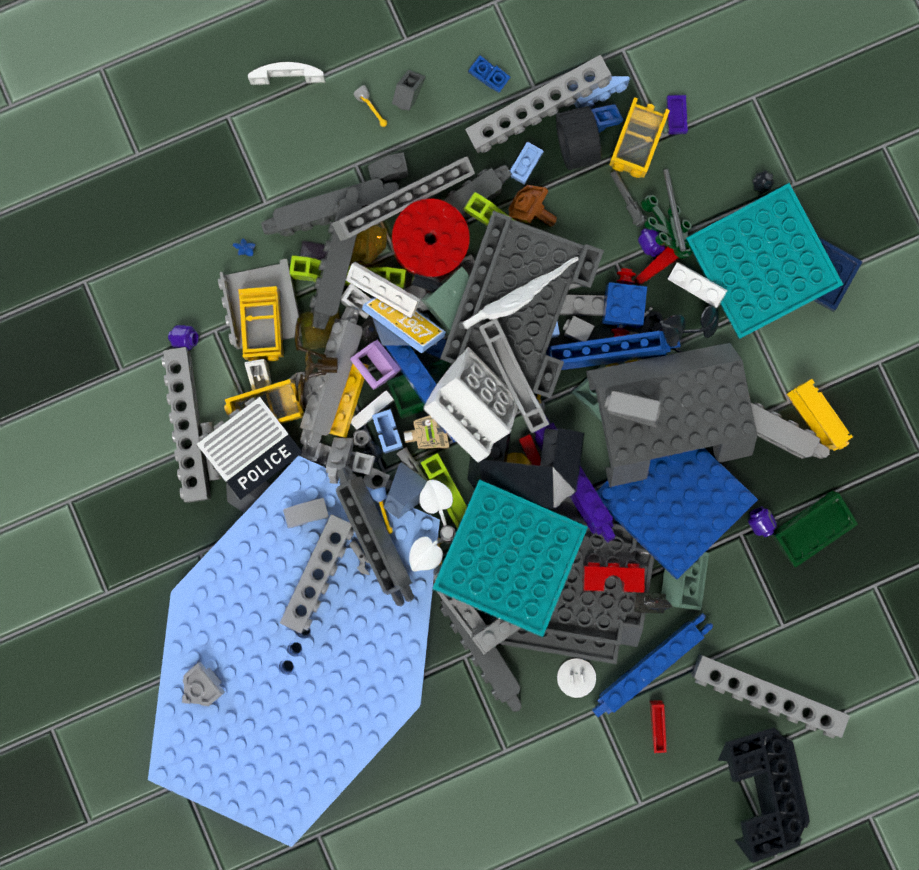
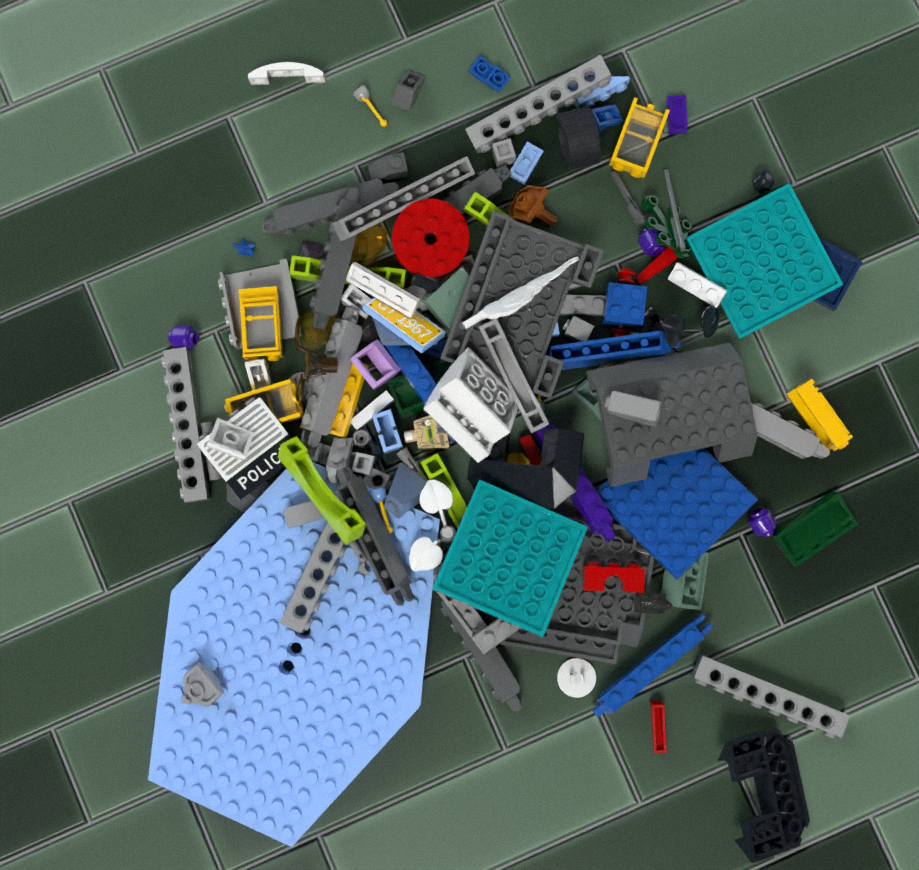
(230, 439): none -> white slope
(341, 518): none -> lime arch
(503, 153): none -> light grey brick

